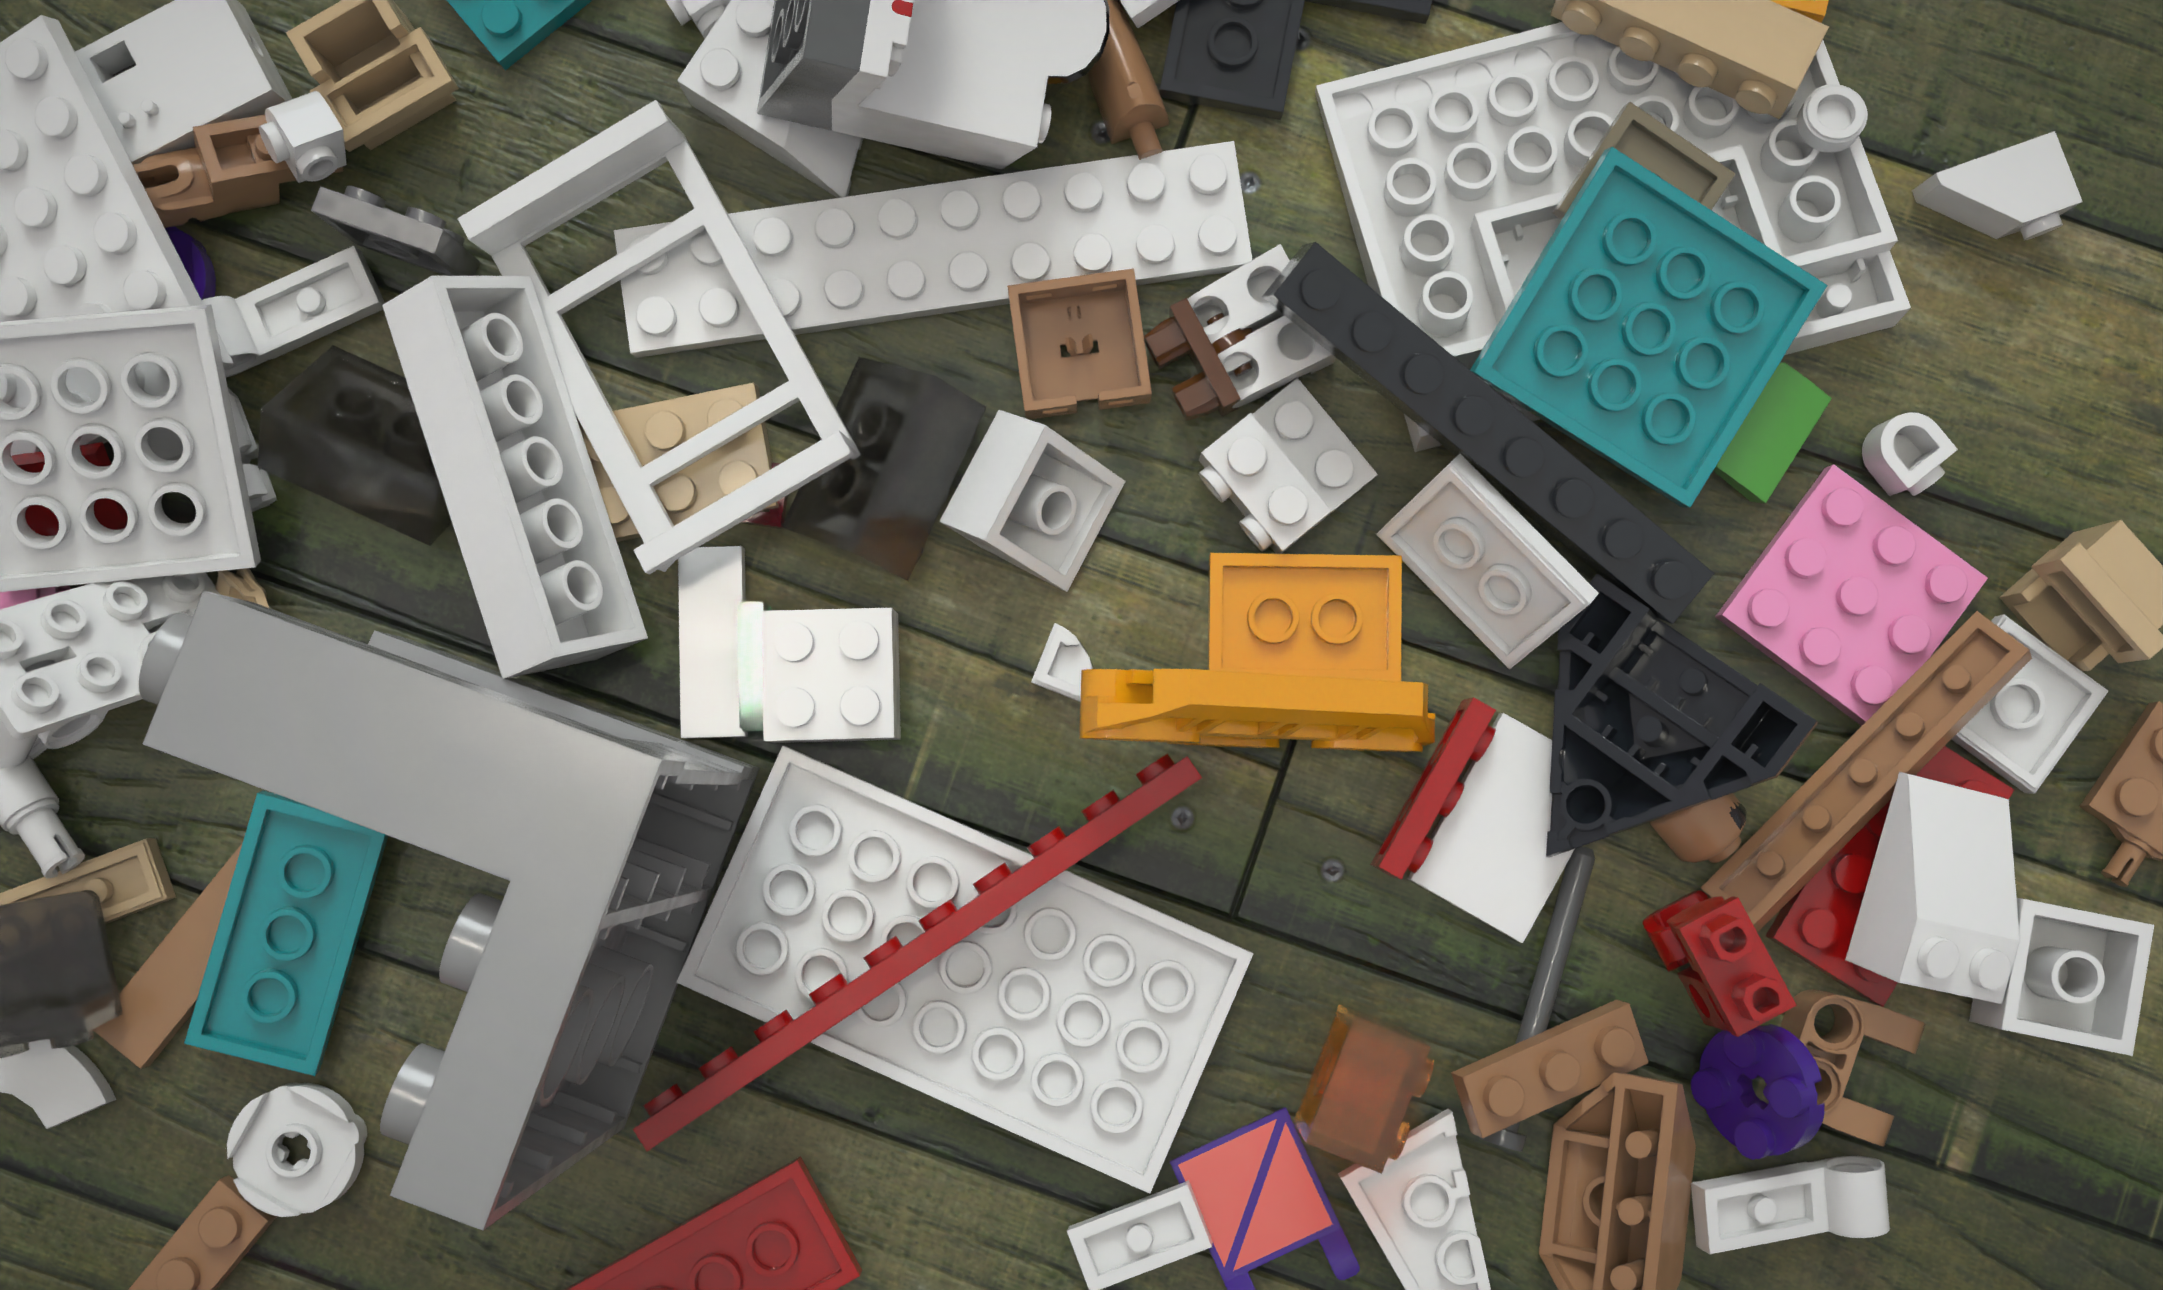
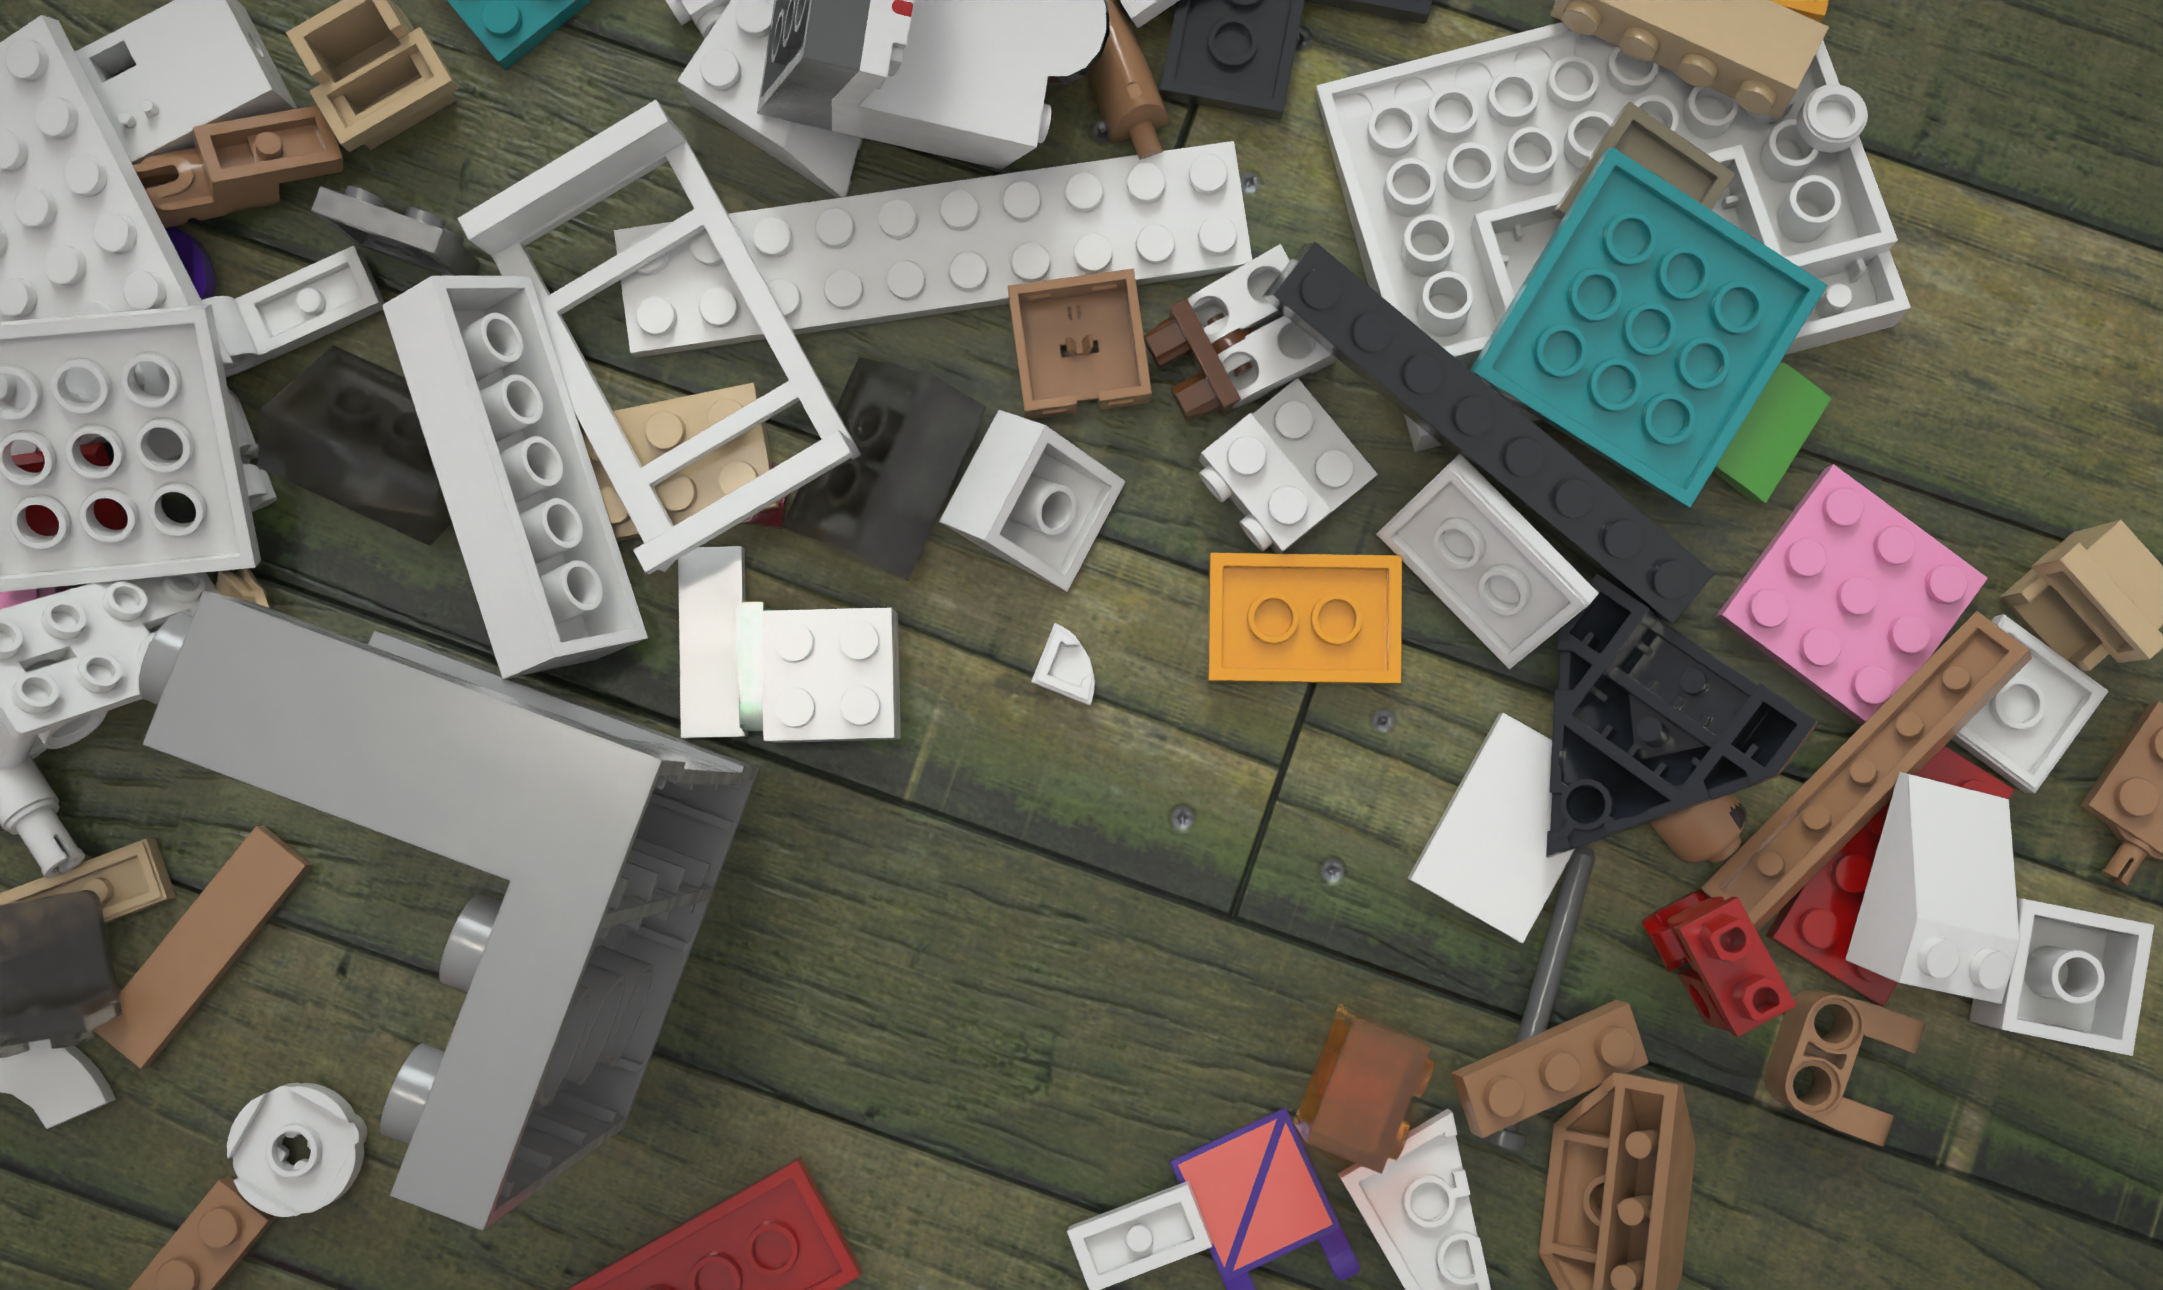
(286, 935): teal plate -> none
(305, 137): white plate -> none
(894, 962): red plate -> none
(1052, 1020): white plate -> none
(1254, 709): light orange connector -> none
(1435, 789): red plate -> none
(1730, 1101): dark purple plate -> none
(1791, 1202): white plate -> none
(1906, 453): white plate -> none
(2006, 190): white slope -> none

